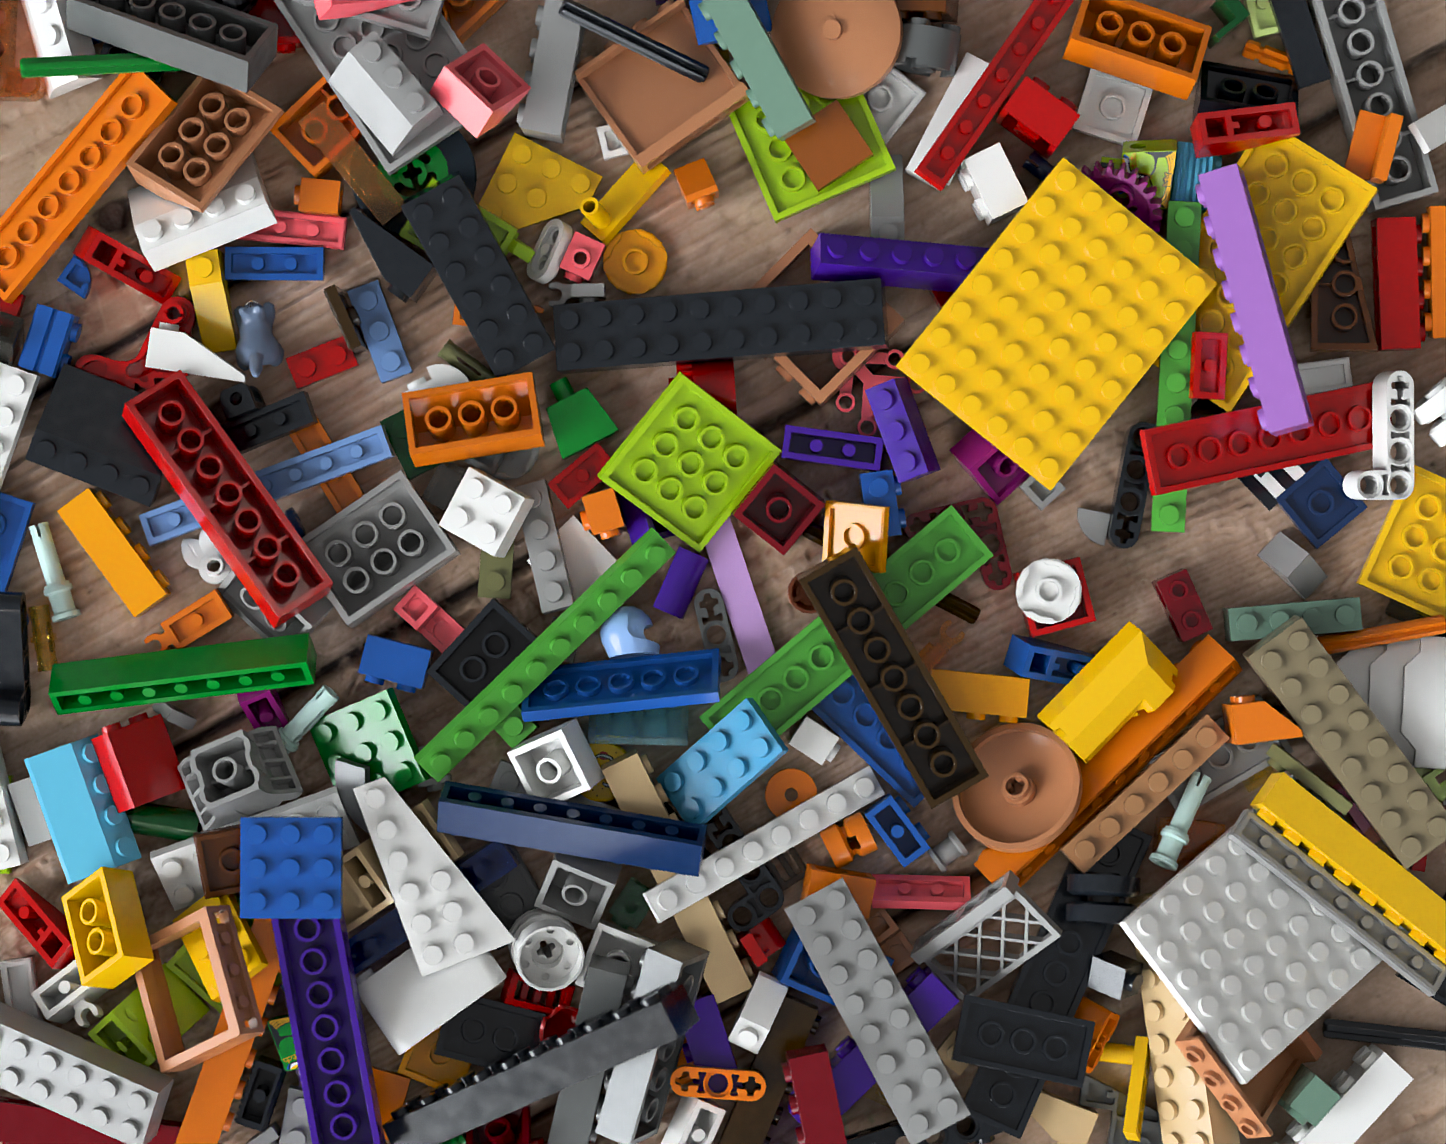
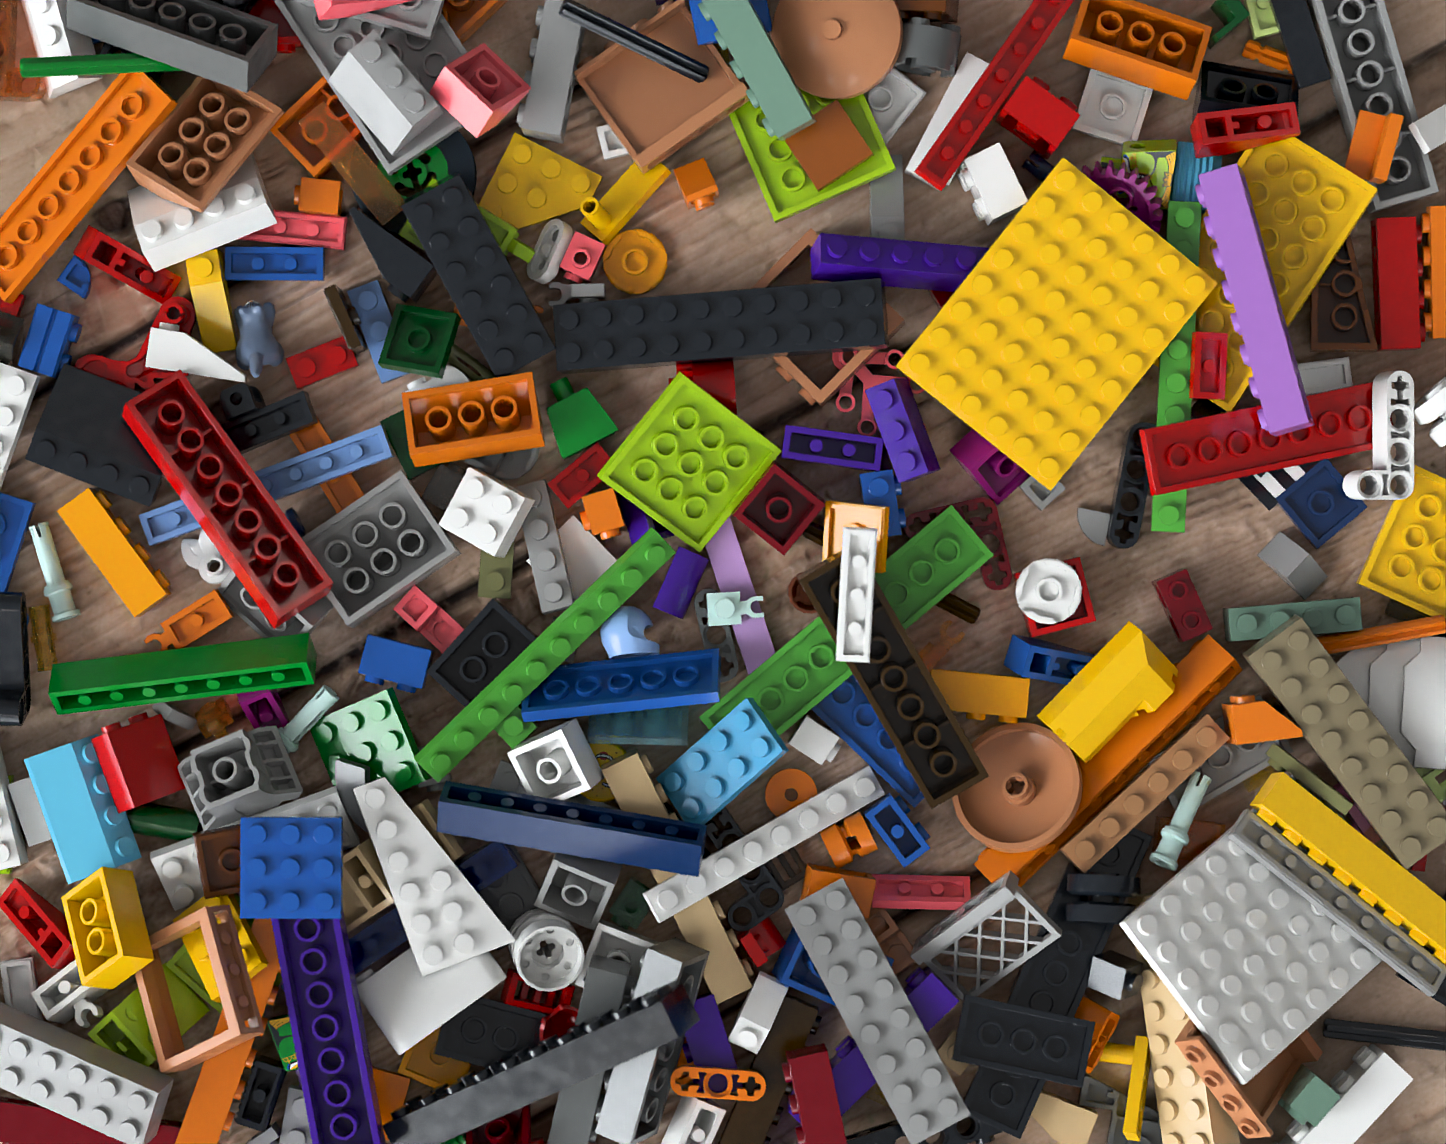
(214, 718): none -> clear orange plate
(419, 341): none -> dark green plate
(727, 608): none -> light aqua plate
(856, 594): none -> white tile
(947, 851): light grey bush -> none

